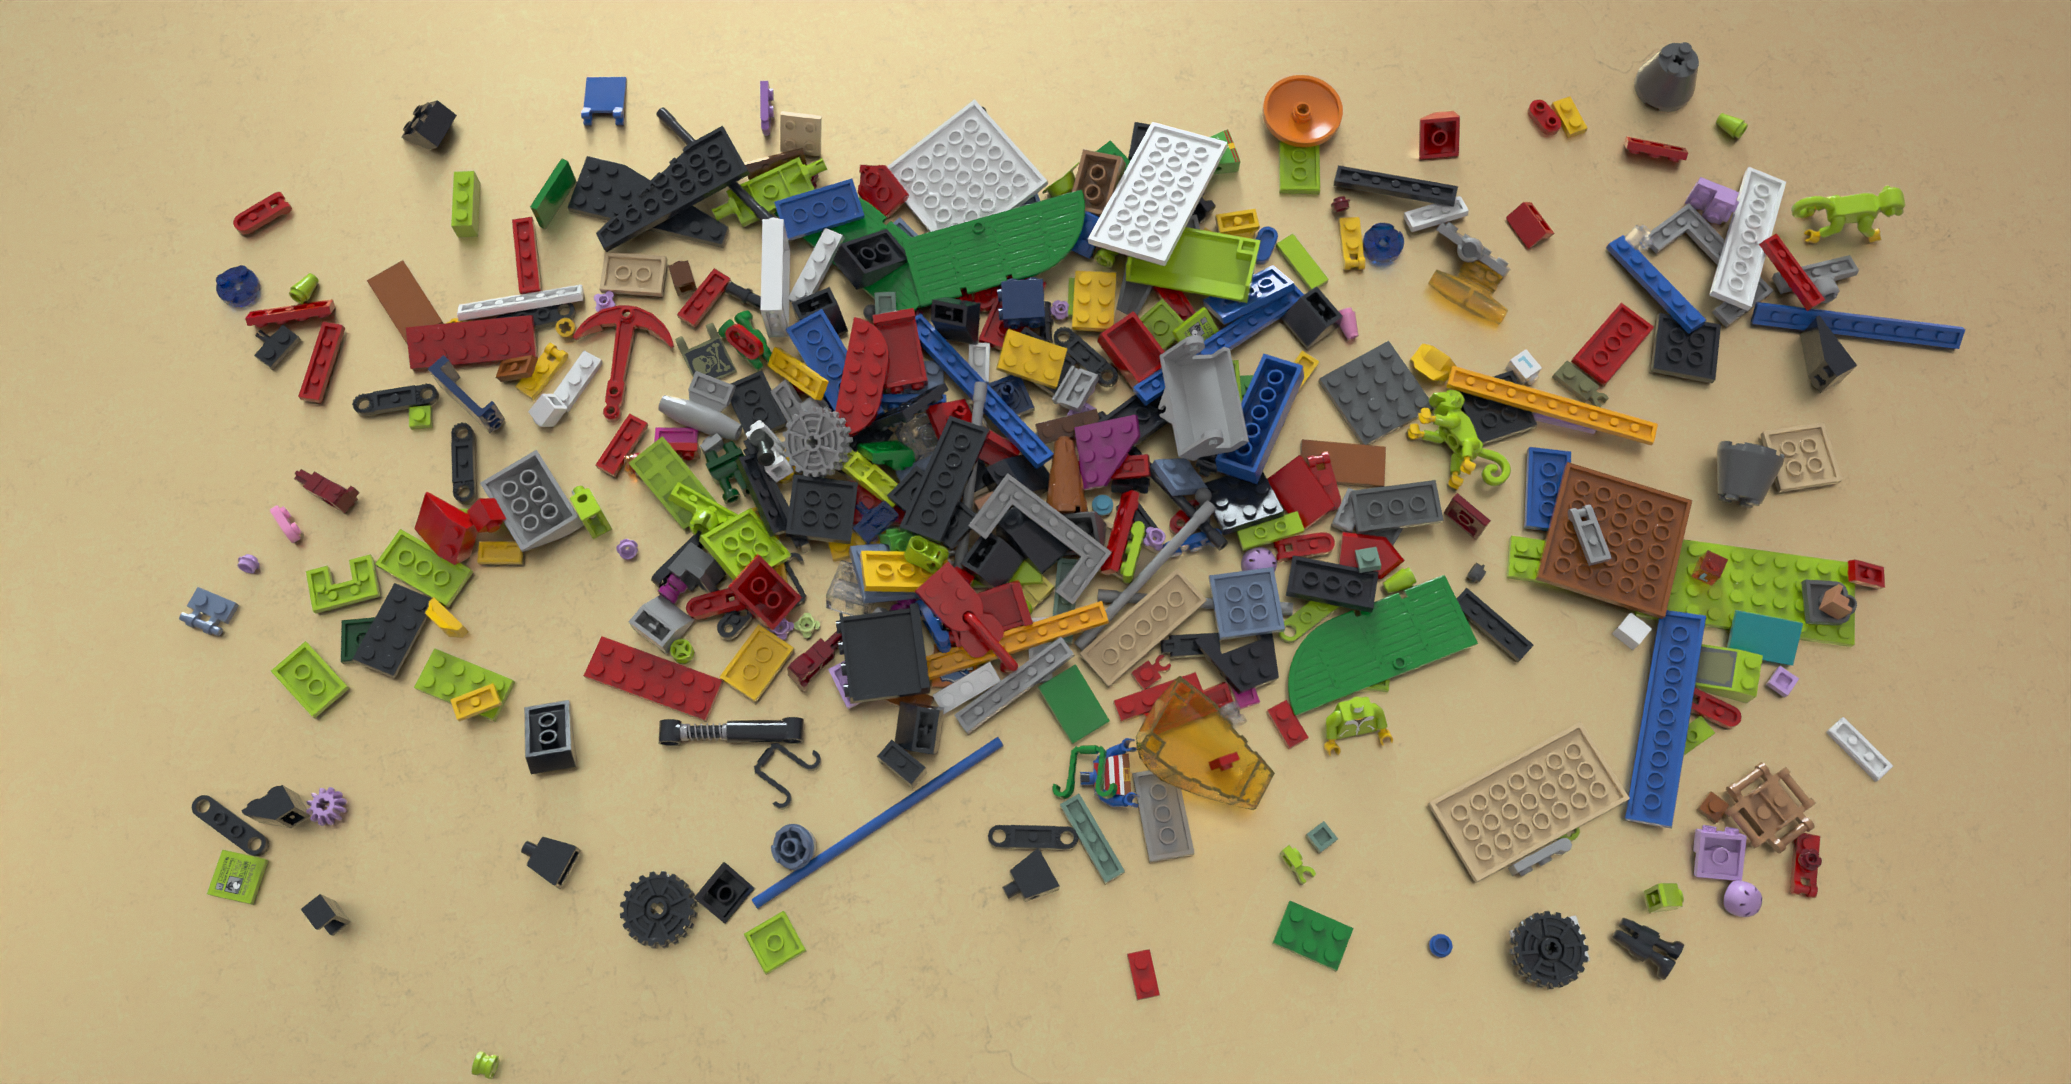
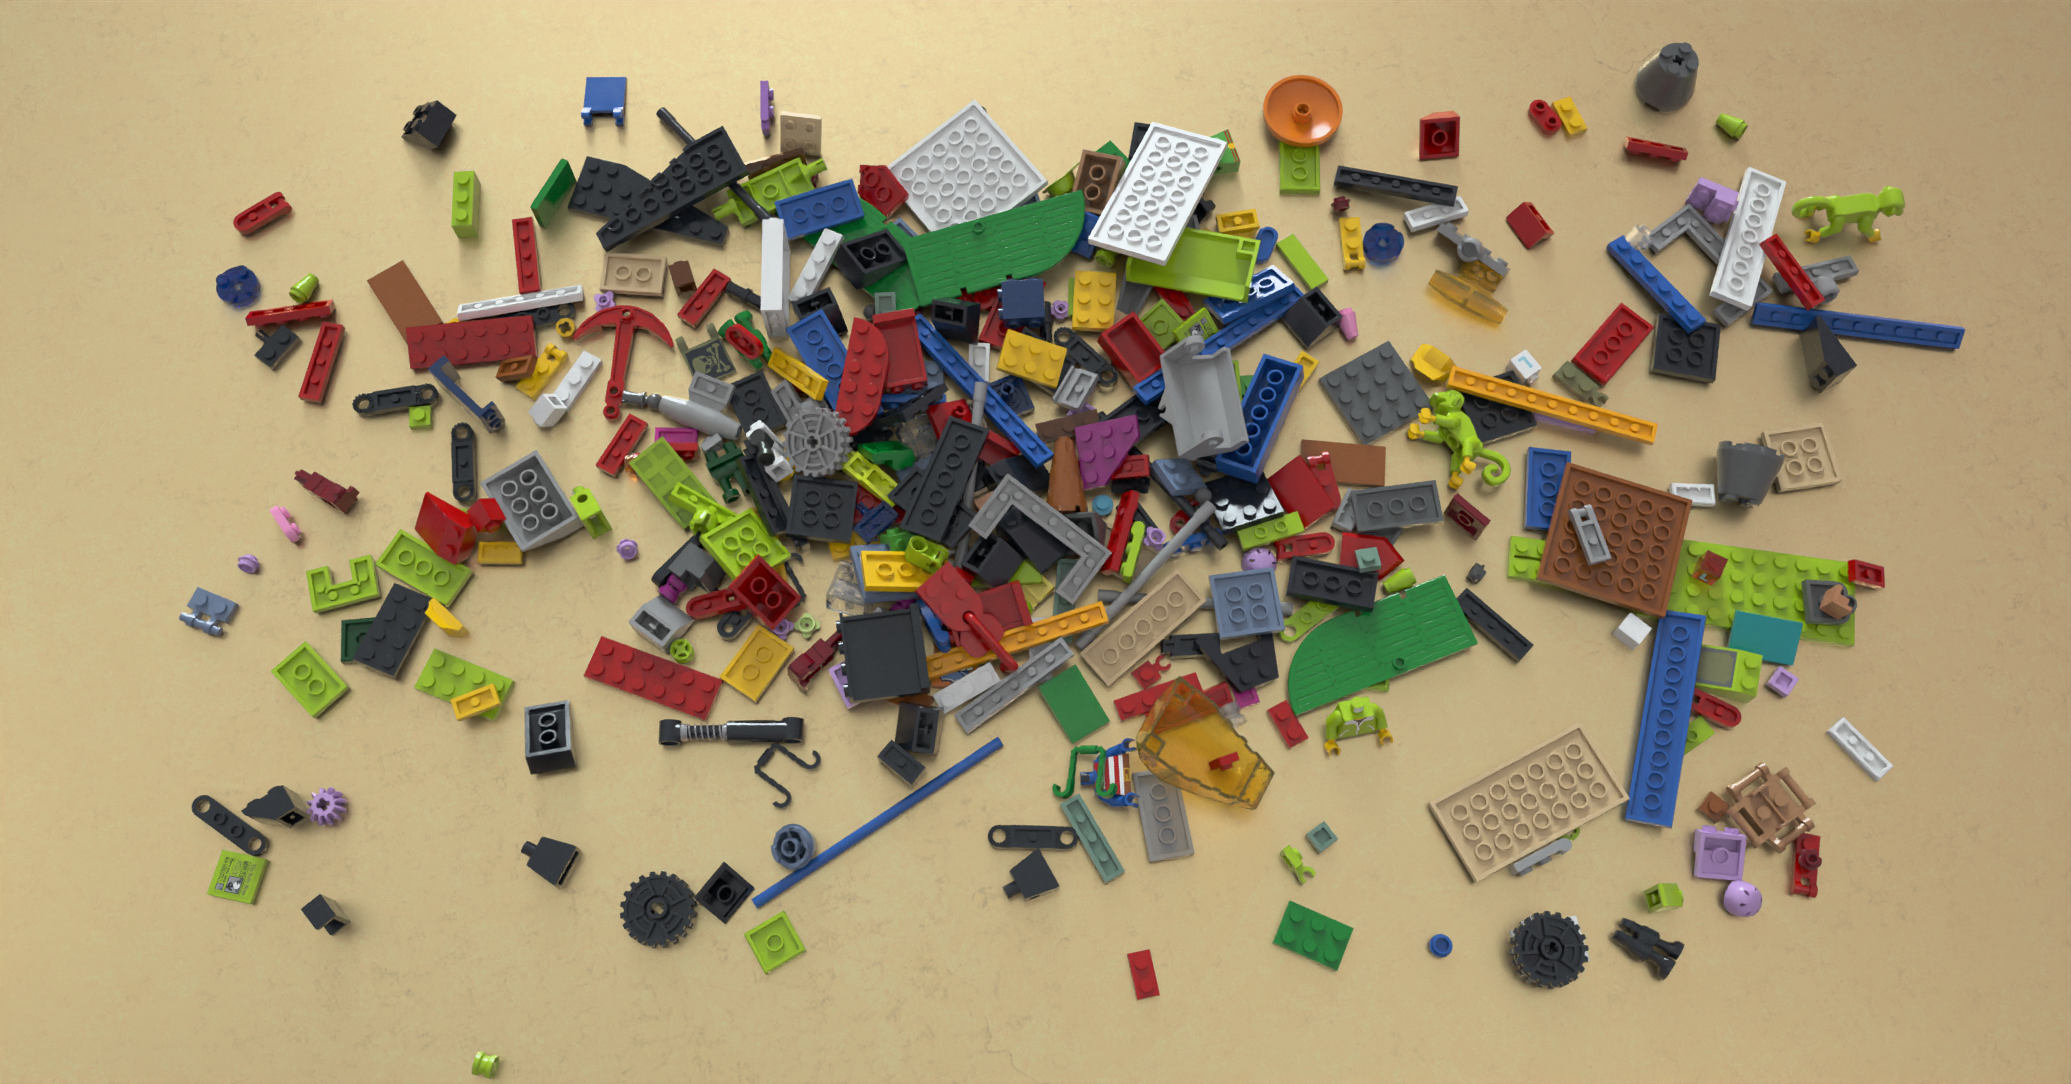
(641, 399): none -> dark grey pin
(1701, 494): none -> white plate

